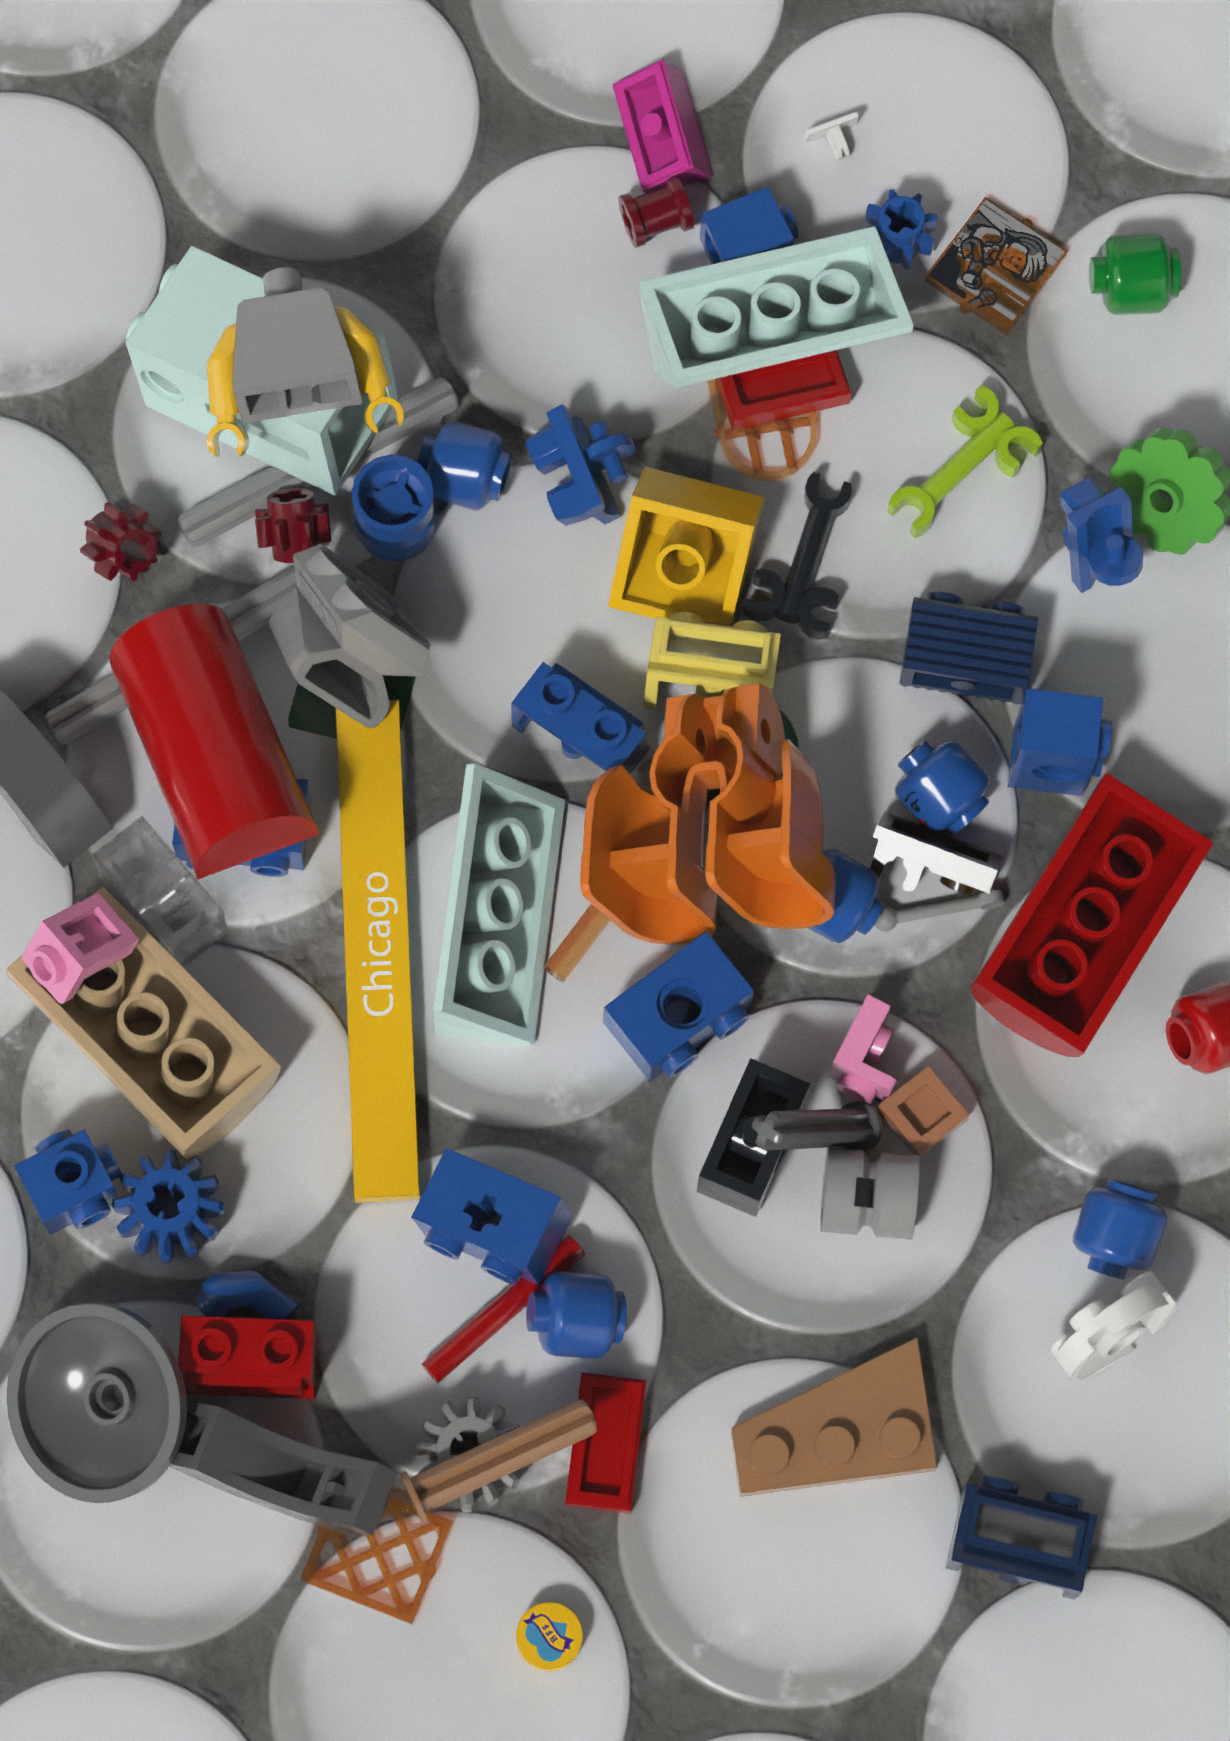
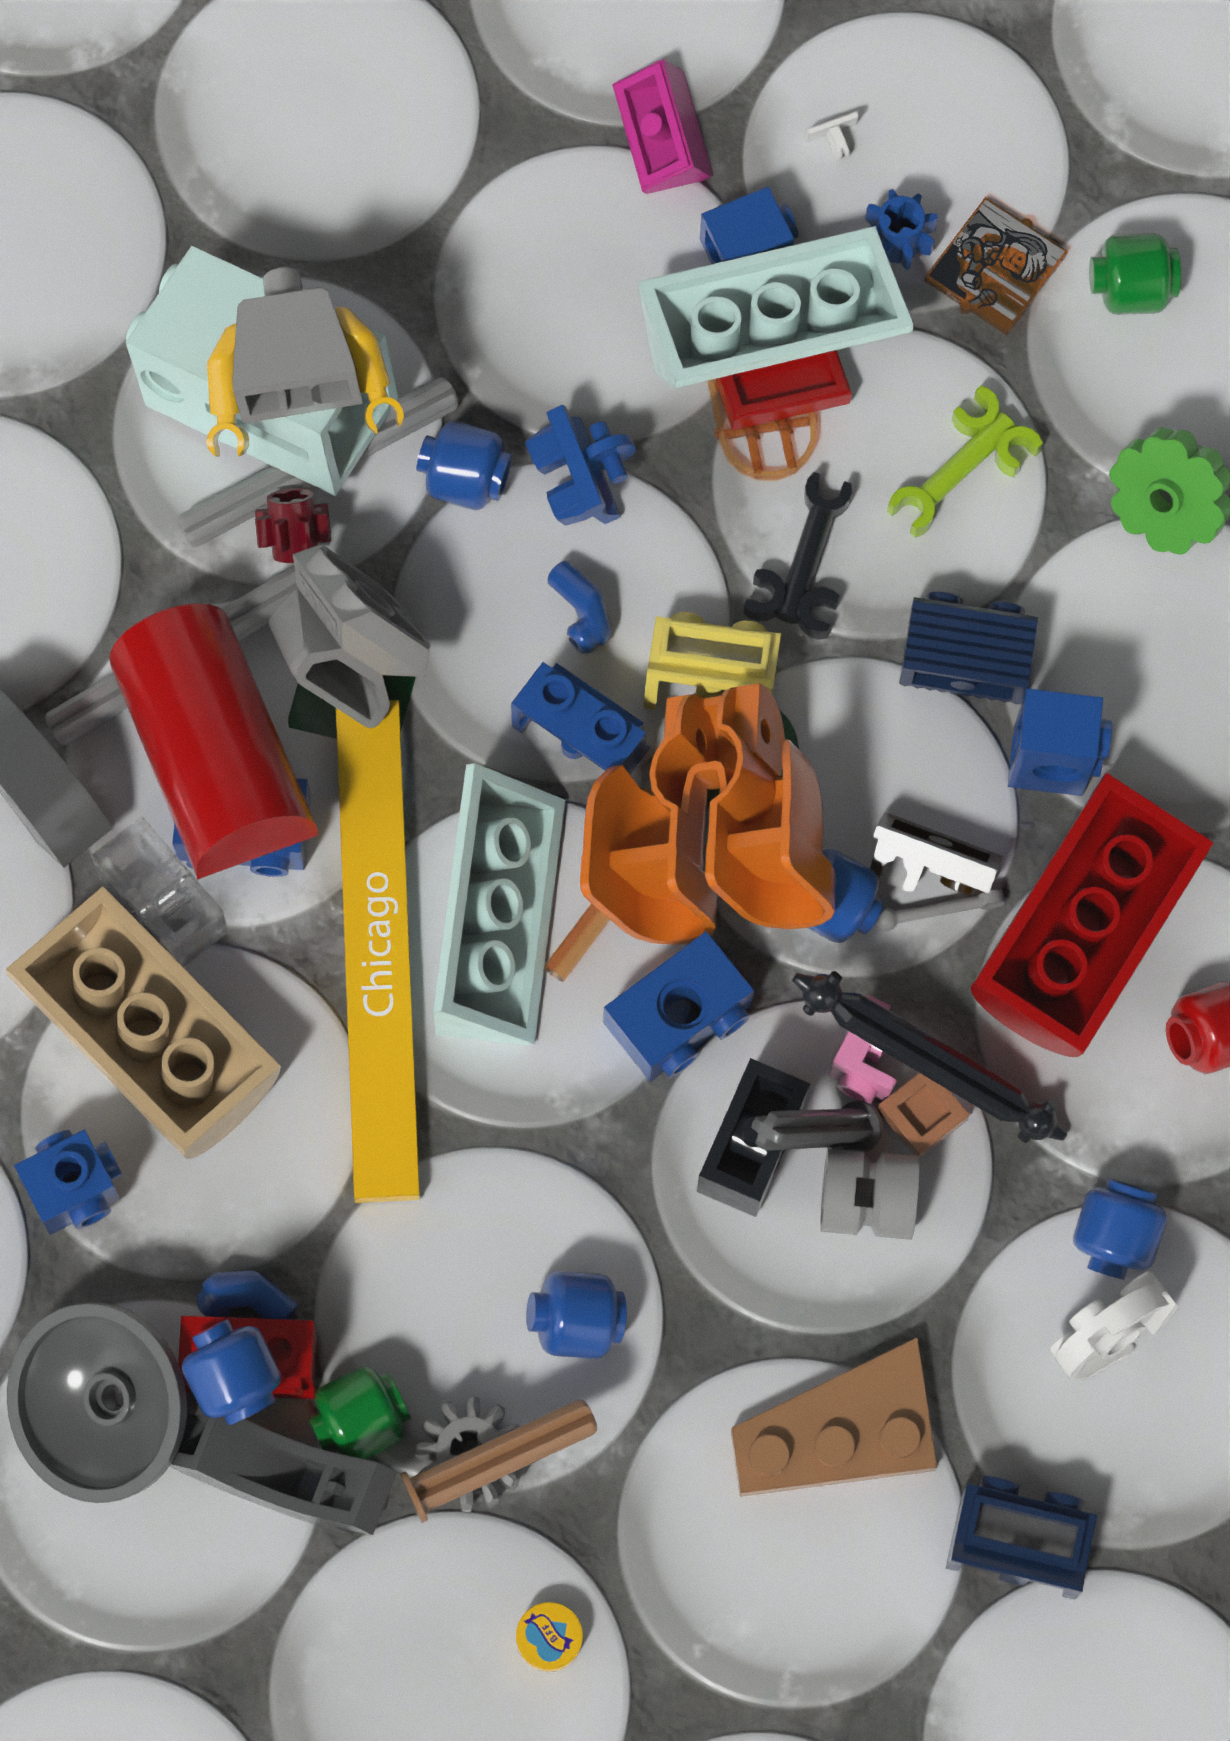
(77, 946): bright pink bracket -> none
(120, 541): dark red gear -> none
(192, 1208): blue gear -> none
(231, 1372): none -> blue head
(359, 1414): none -> green head
(394, 507): blue wheel -> none
(425, 1569): clear orange window -> none
(470, 1191): blue brick -> none
(496, 1315): red piece -> none
(588, 603): none -> blue arm
(606, 1462): red tile -> none
(656, 212): dark red bush -> none
(685, 548): yellow slope -> none
(929, 1056): none -> black wheel
(942, 786): blue head -> none
(1100, 536): blue hips -> none

